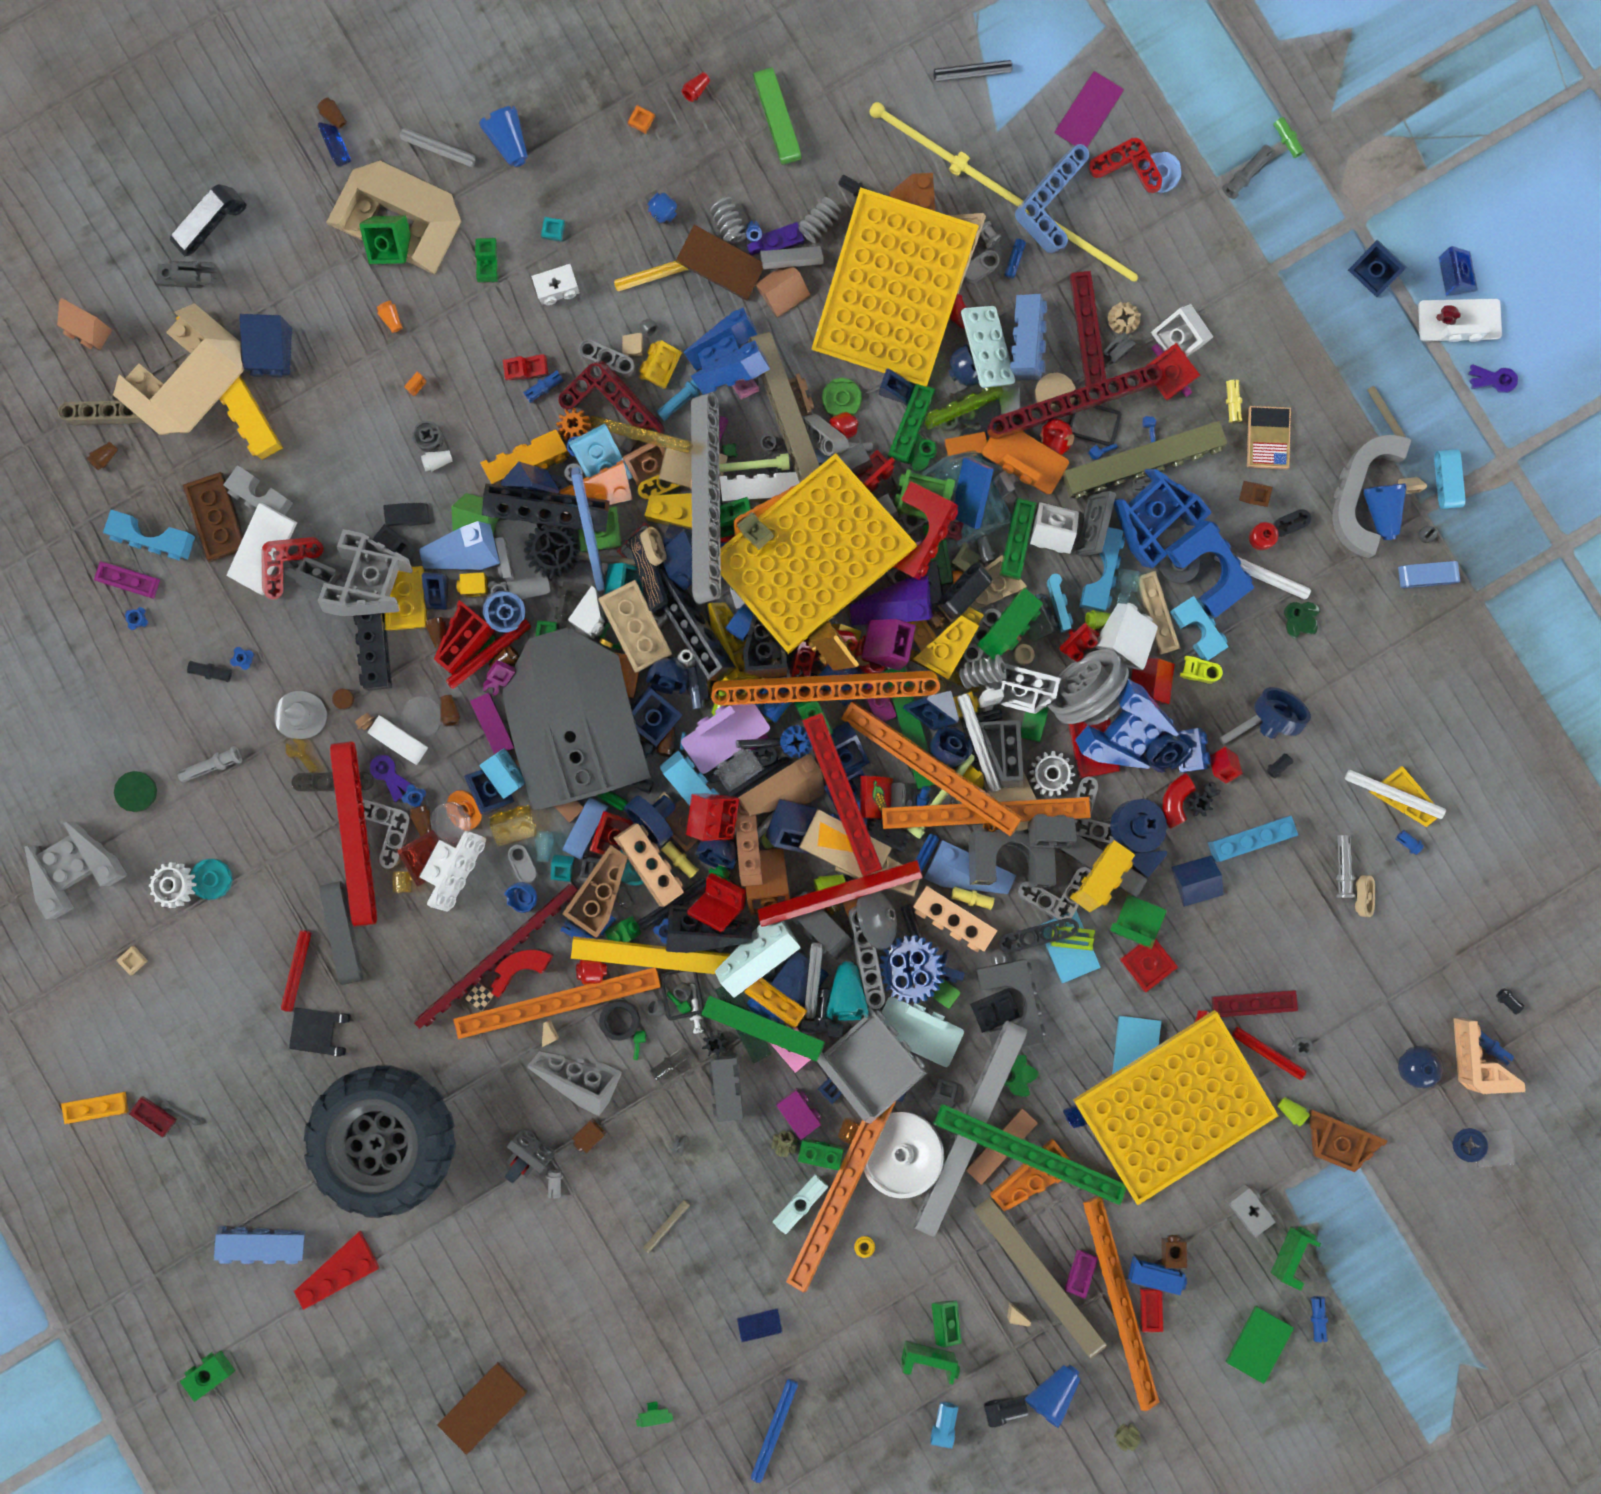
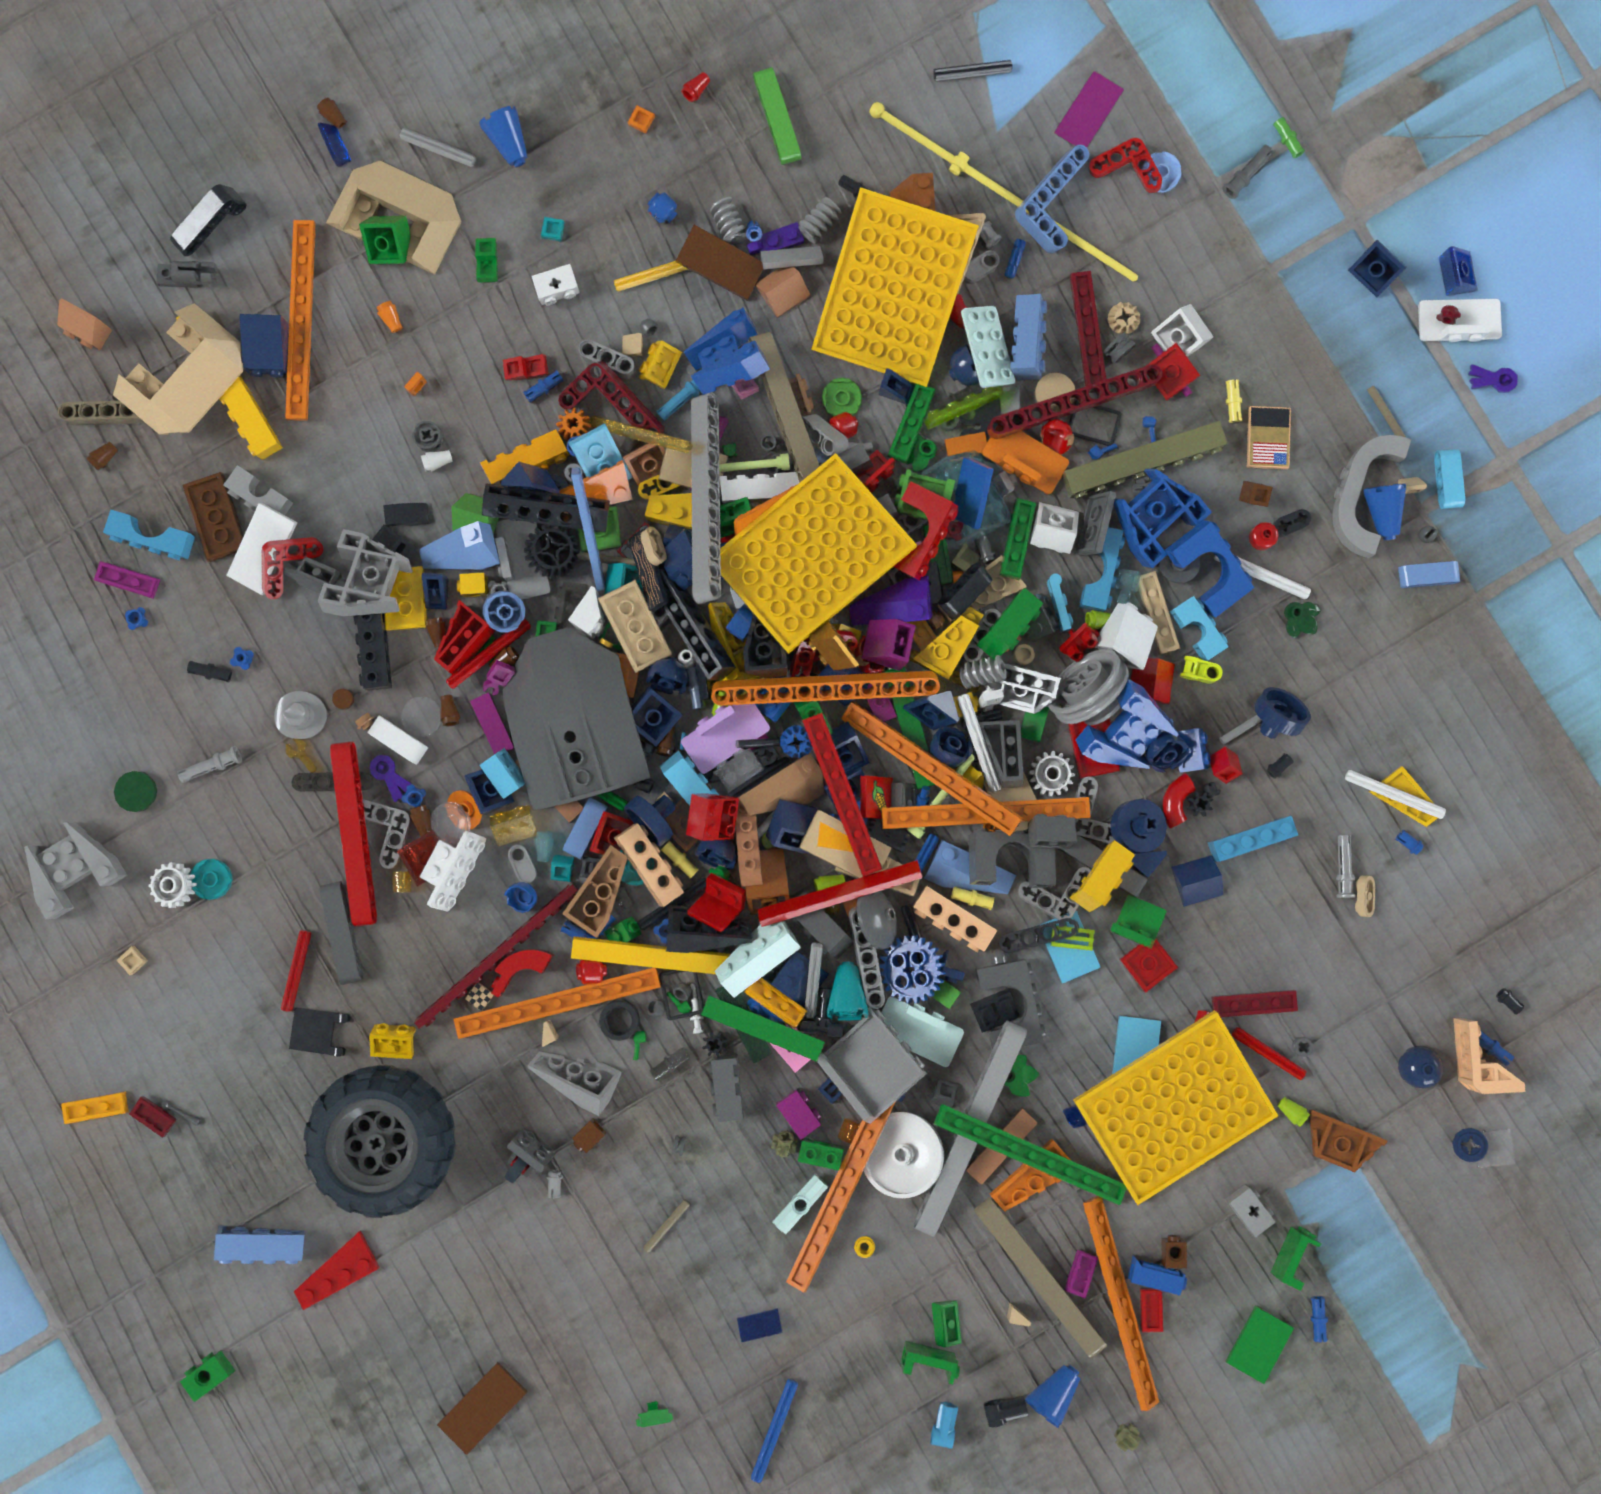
(300, 320): none -> orange plate
(392, 1041): none -> yellow bracket
(755, 531): olive bracket -> none

